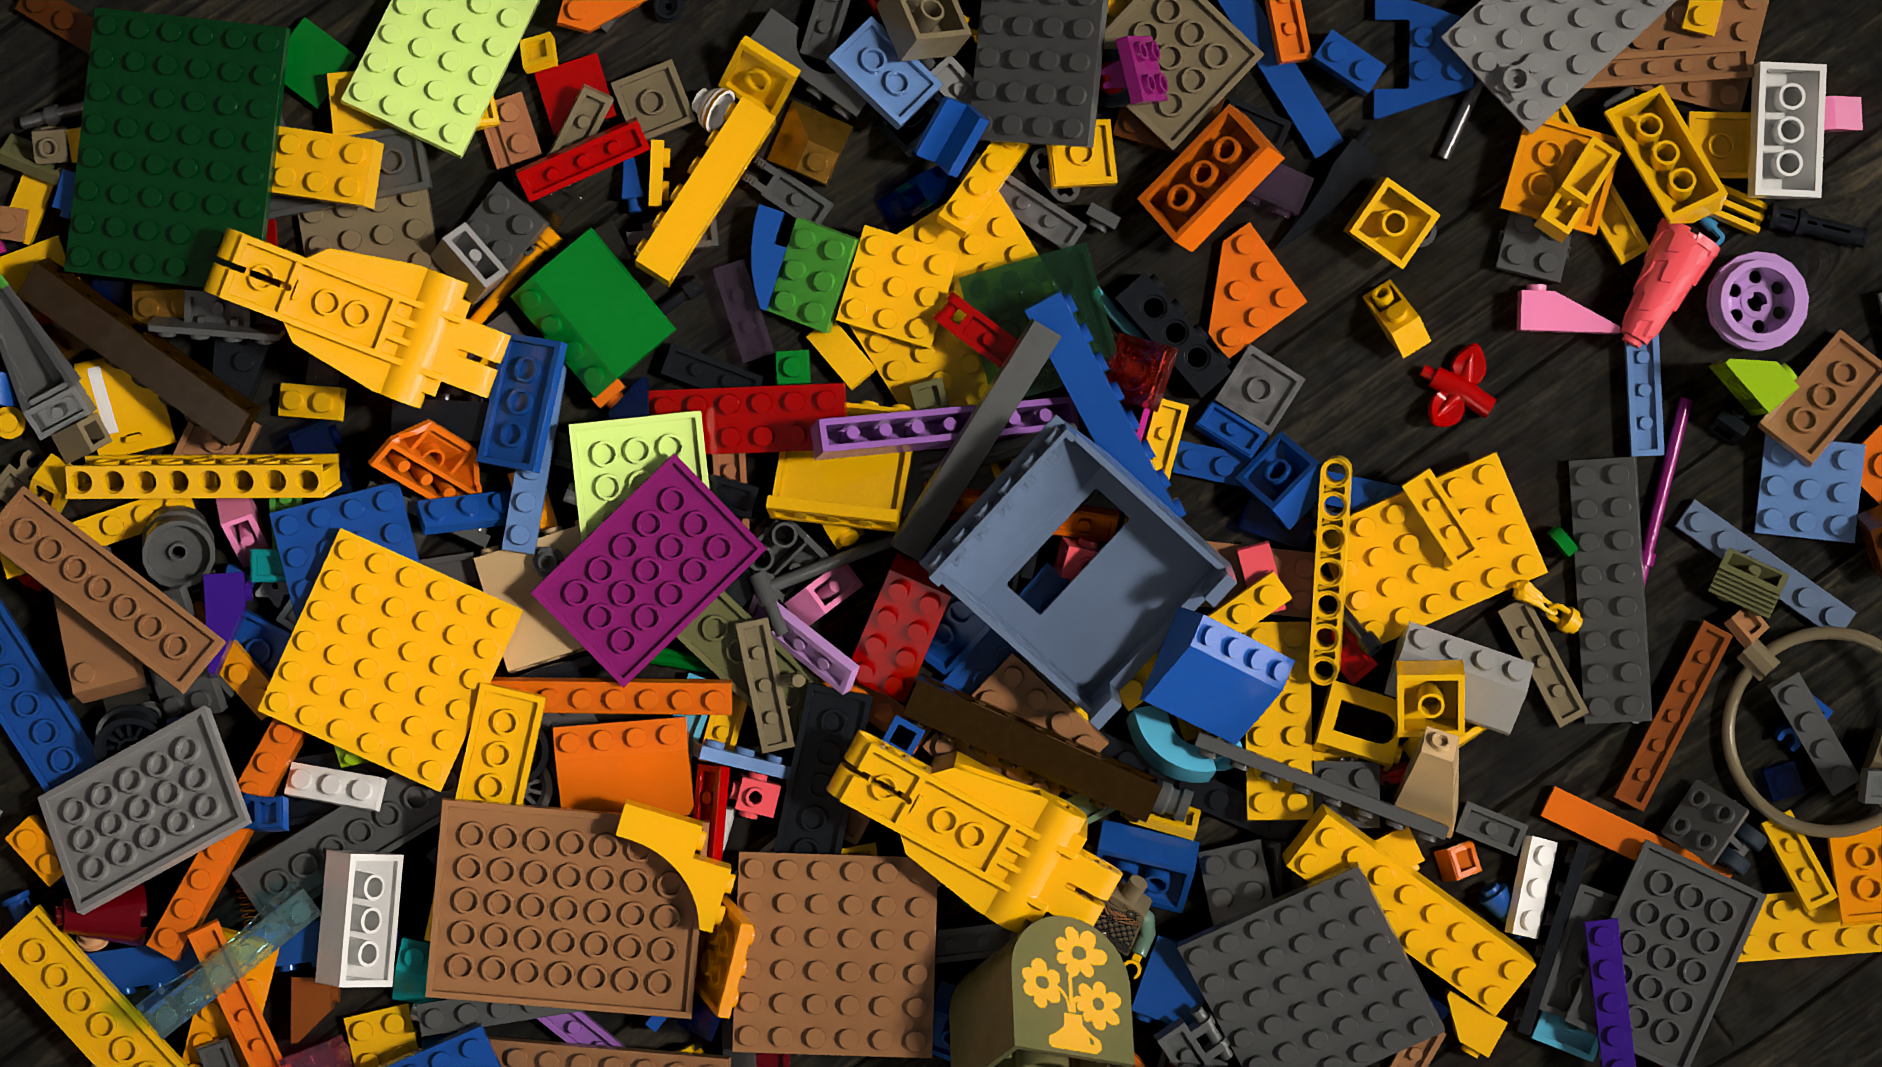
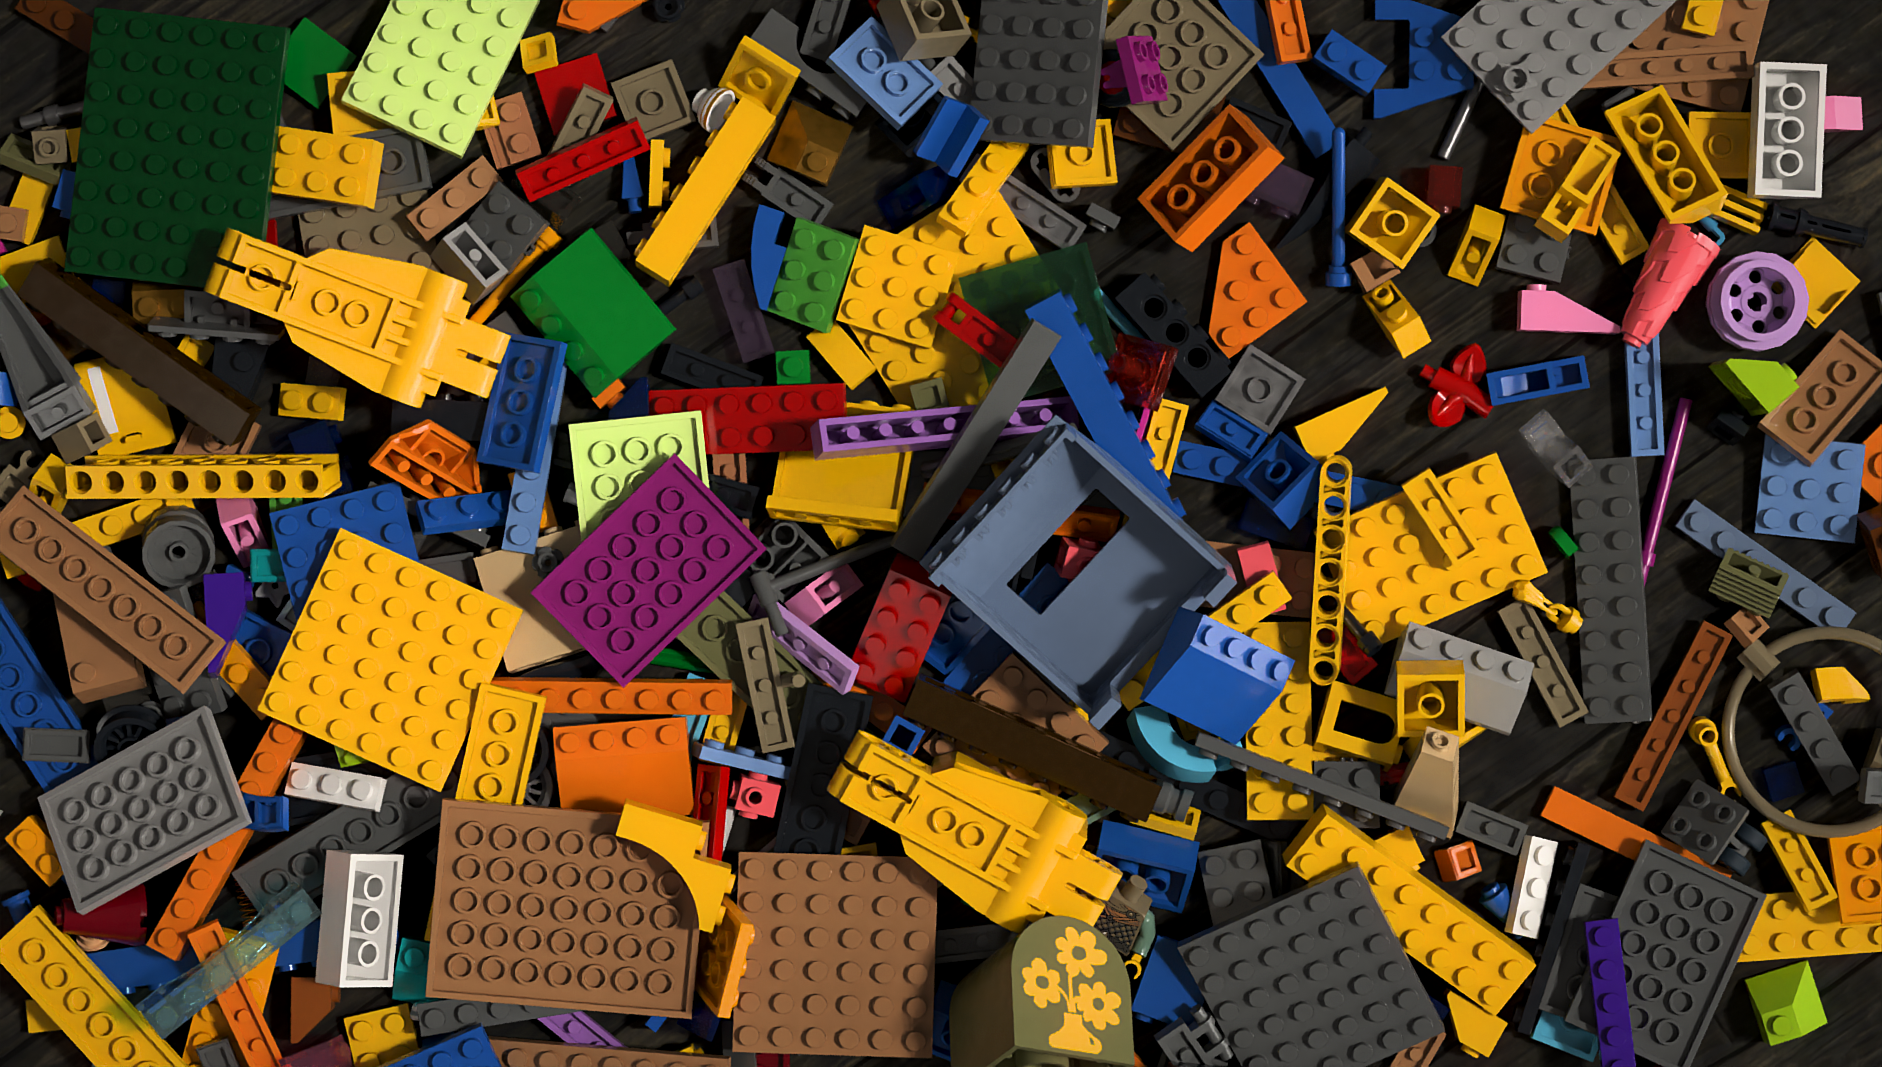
(38, 1019): none -> yellow tile
(57, 745): none -> dark grey tile
(198, 350): none -> yellow plate
(453, 199): none -> medium nougat plate
(1333, 429): none -> yellow slope
(1338, 271): none -> blue piece
(1372, 271): none -> medium nougat panel
(1443, 188): none -> clear red brick
(1477, 245): none -> yellow slope
(1538, 380): none -> blue slope
(1555, 449): none -> clear brick
(1695, 730): none -> yellow brick
(1785, 1002): none -> lime slope
(1825, 280): none -> yellow piece
(1837, 685): none -> yellow slope

